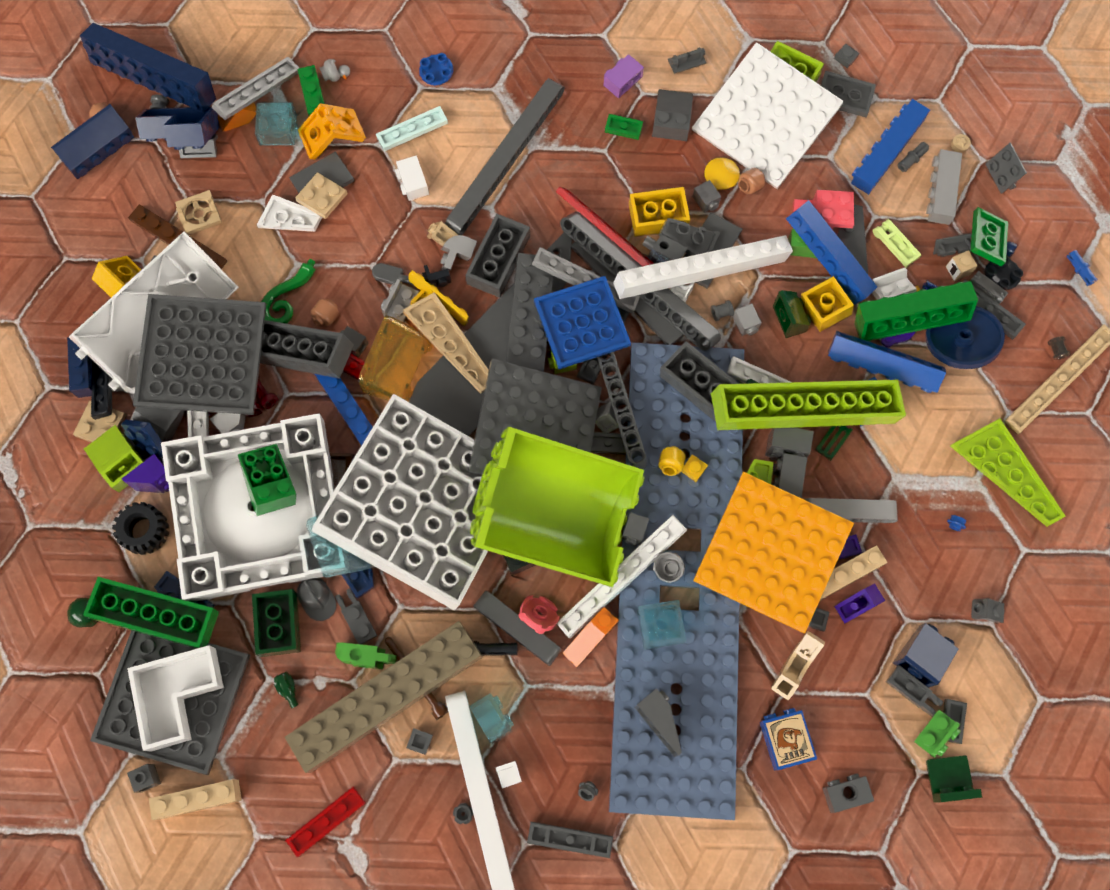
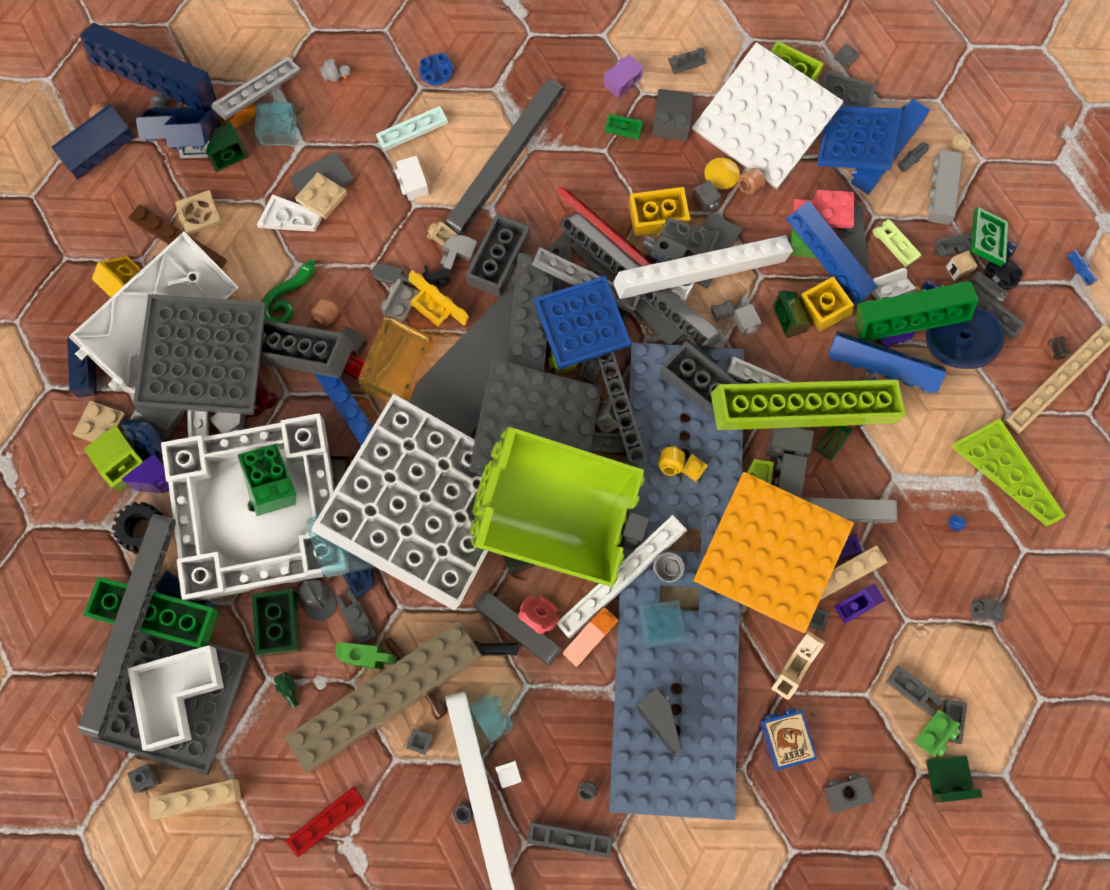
(76, 611): dark green hair -> none
(101, 393): black tile -> none
(127, 627): none -> dark grey beam
(225, 147): none -> dark green slope
(310, 87): green brick -> none
(329, 123): light orange bracket -> none
(443, 332): tan wing -> none
(861, 138): none -> blue plate
(927, 655): slope -> none
(1006, 168): dark grey hinge -> none

